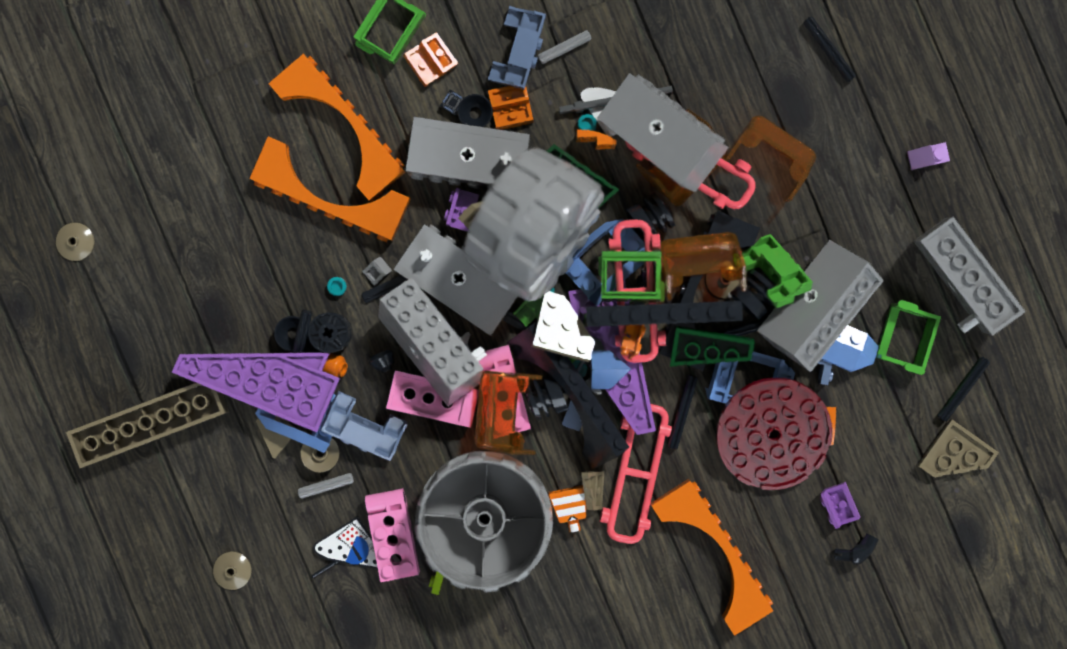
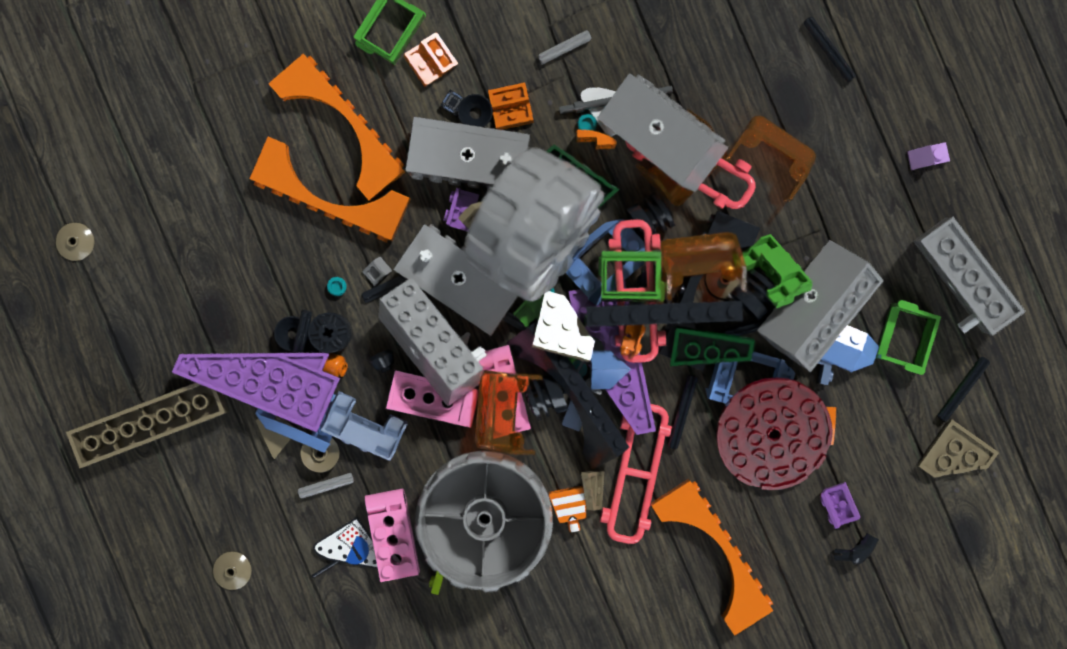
(526, 43): sand blue bracket -> none

